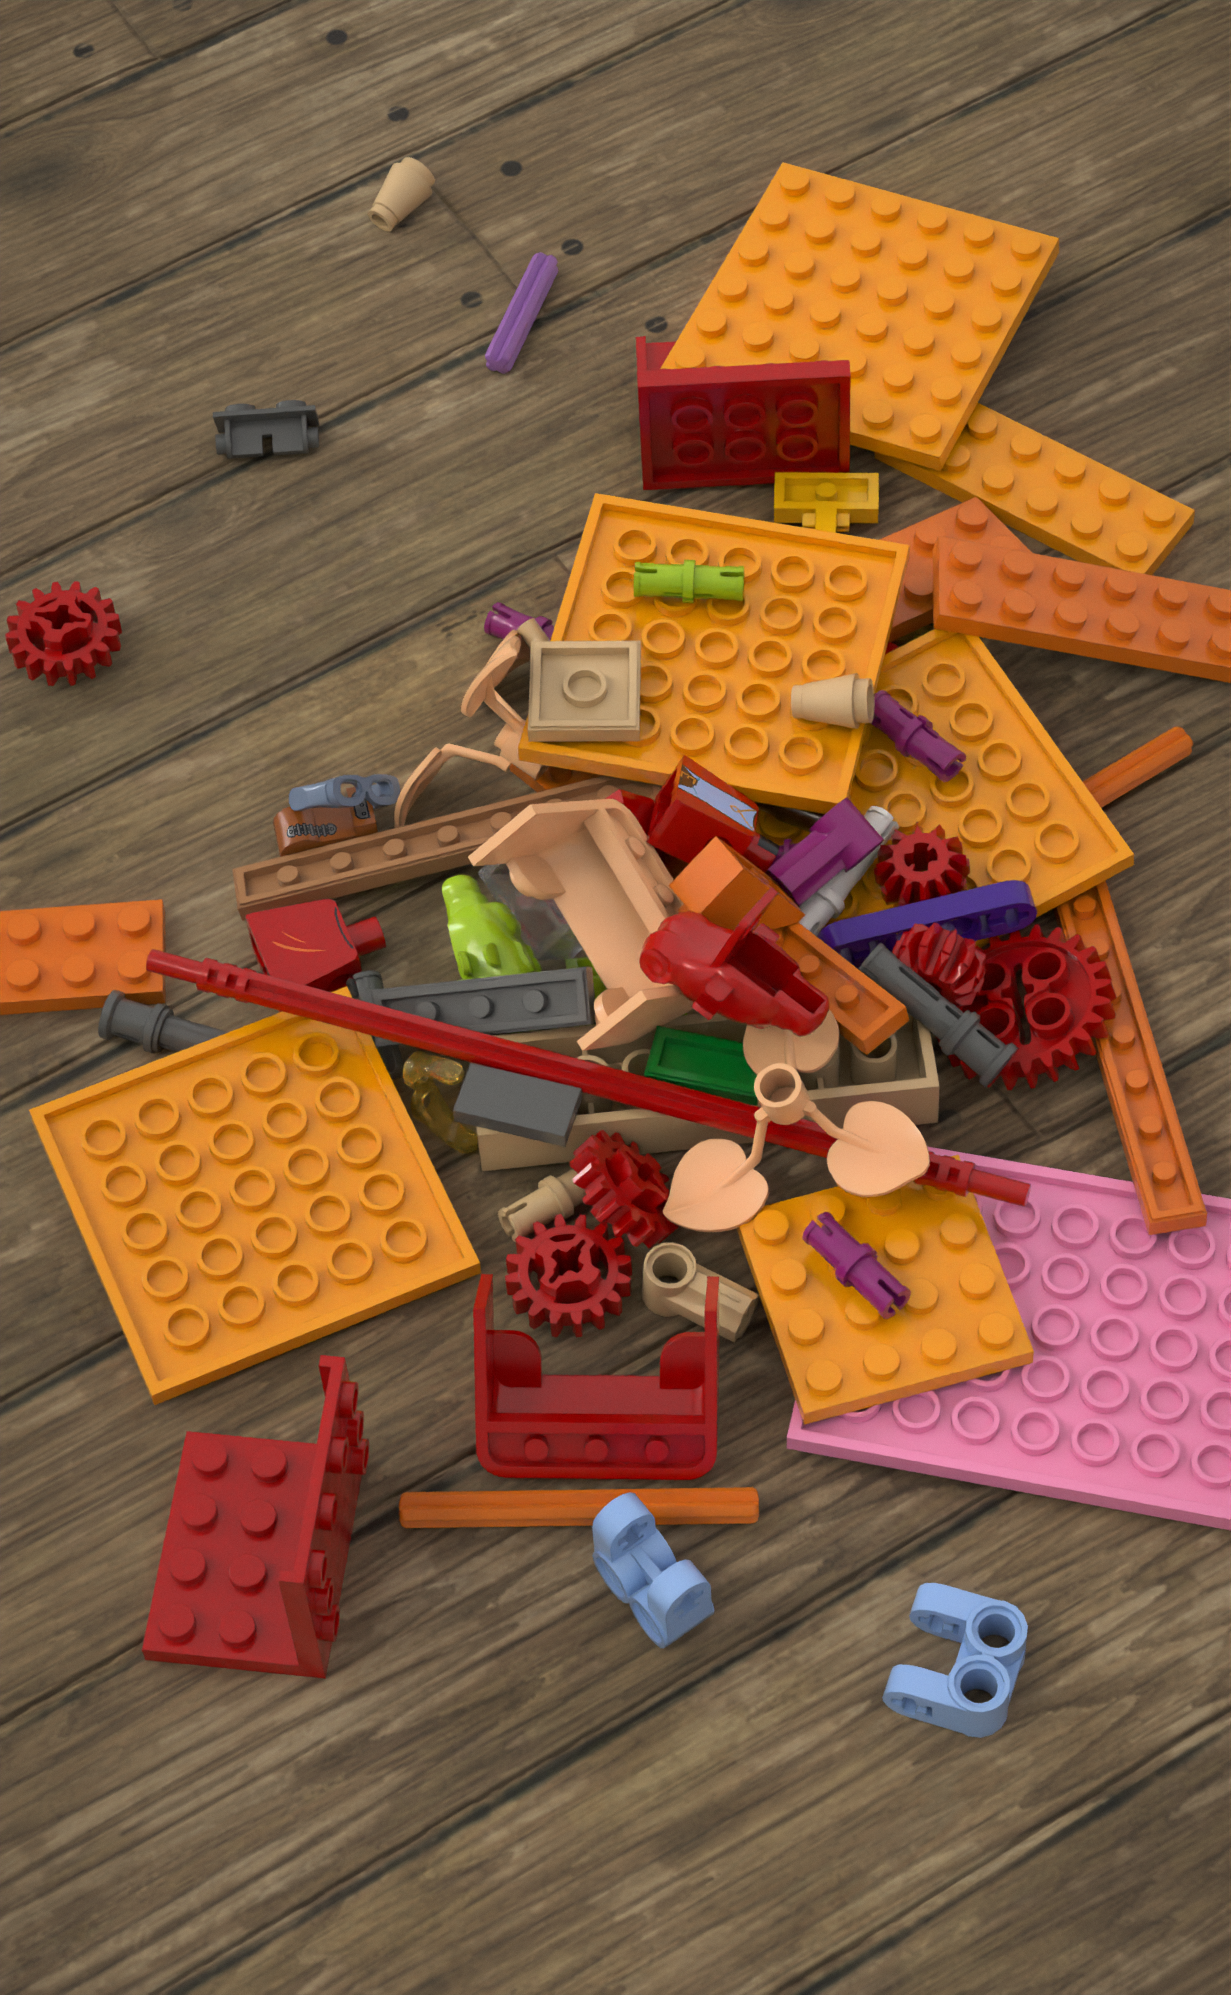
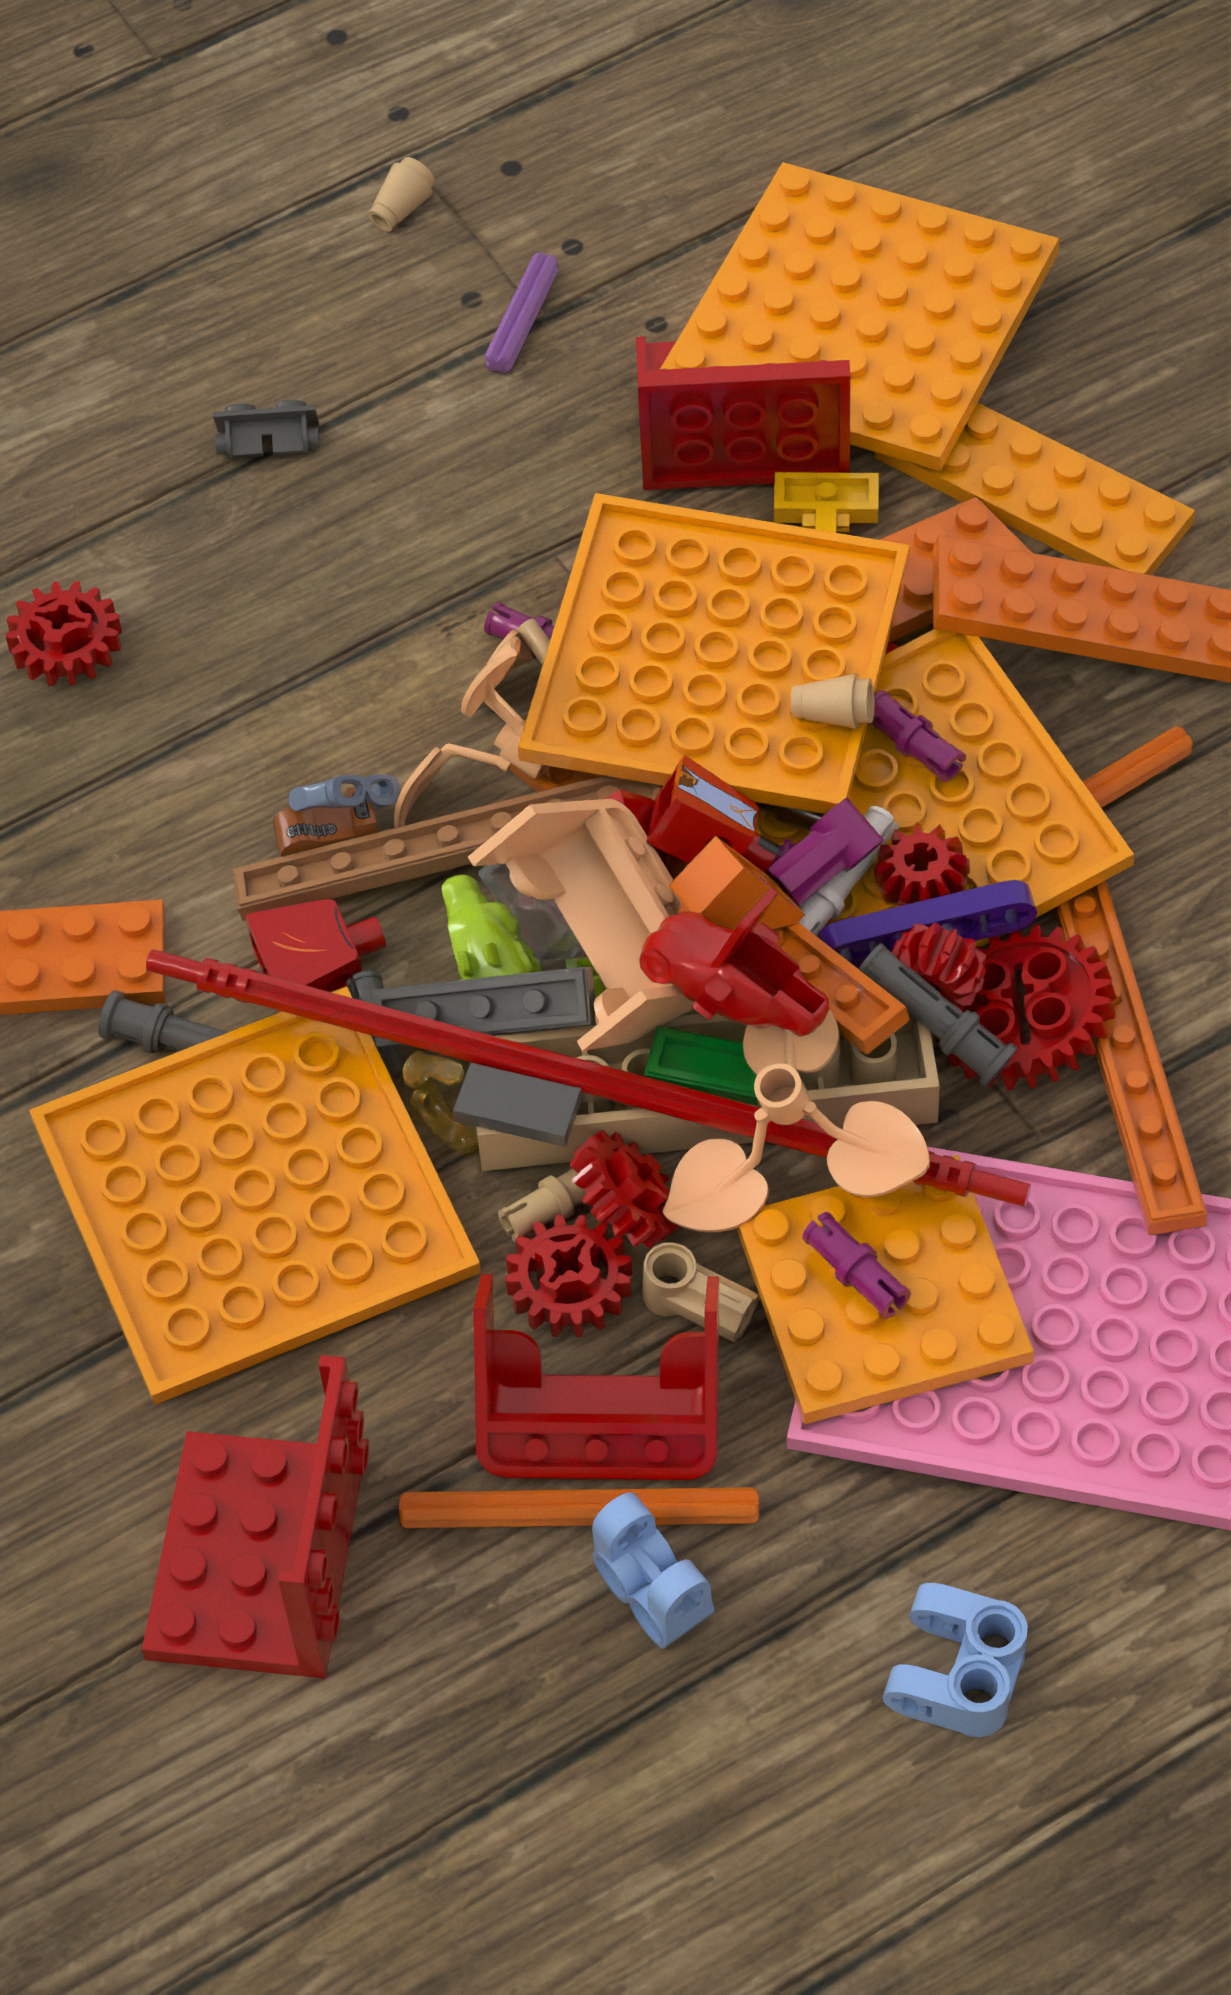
(584, 691): tan tile -> none
(689, 581): lime pin -> none

